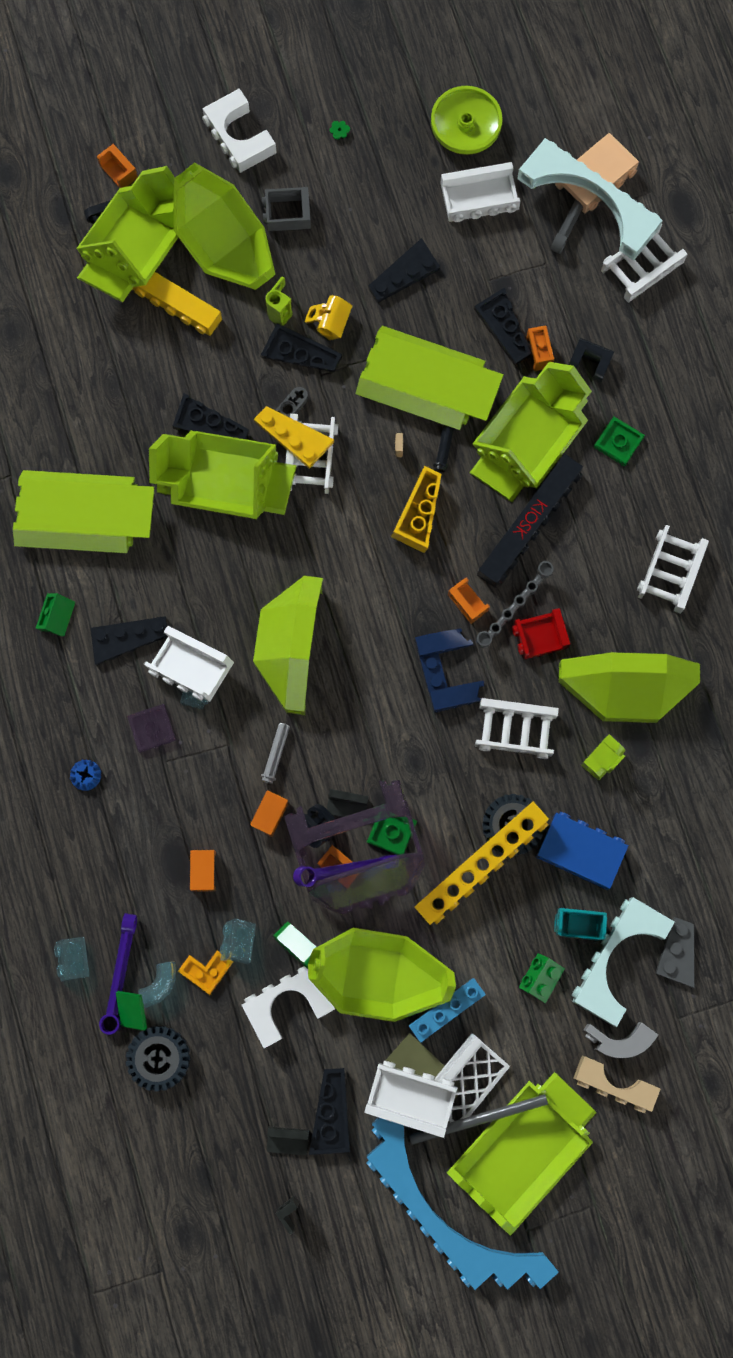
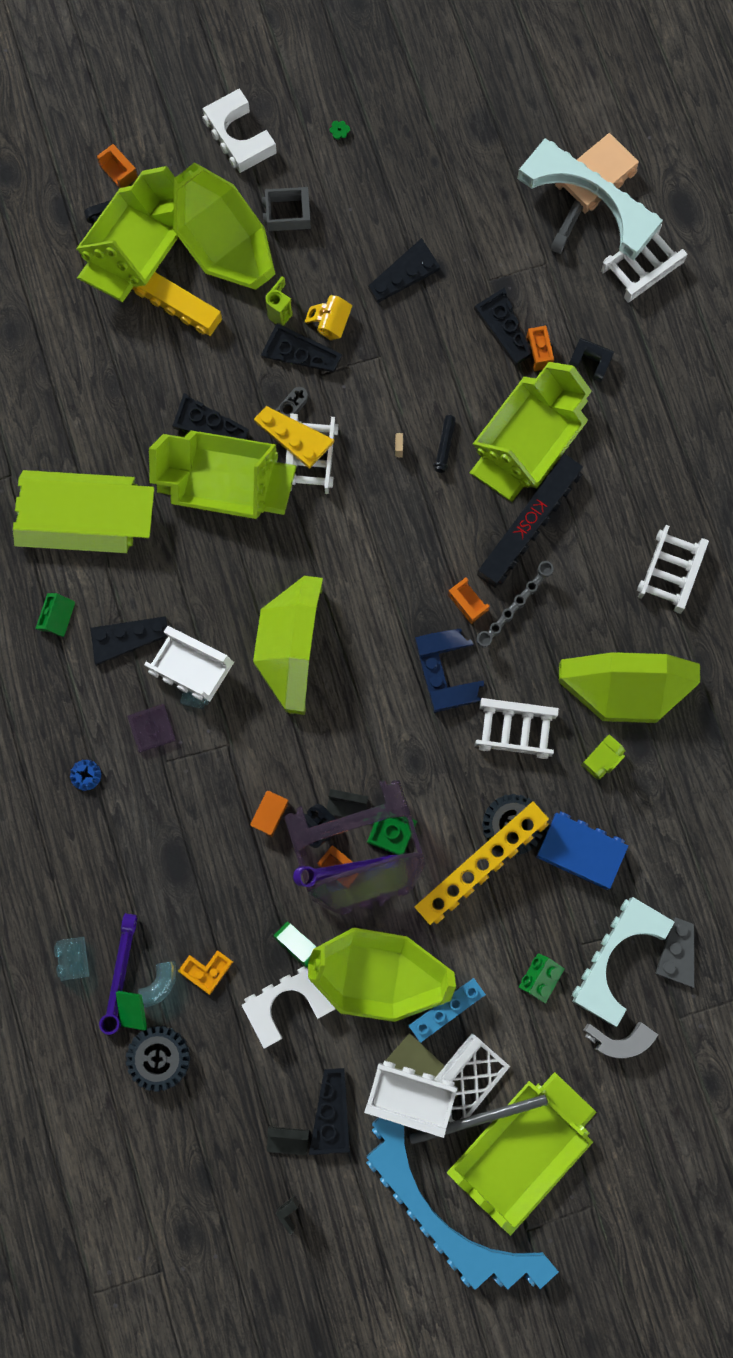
(202, 870): orange panel -> none
(237, 941): clear light blue bracket -> none
(275, 753): light grey axle -> none
(417, 517): yellow wedge -> none
(427, 379): lime panel -> none
(466, 120): lime dish -> none
(479, 192): white panel -> none
(541, 634): red panel -> none
(580, 924): teal piece -> none
(619, 441): green tile -> none
(640, 1093): tan arch -> none

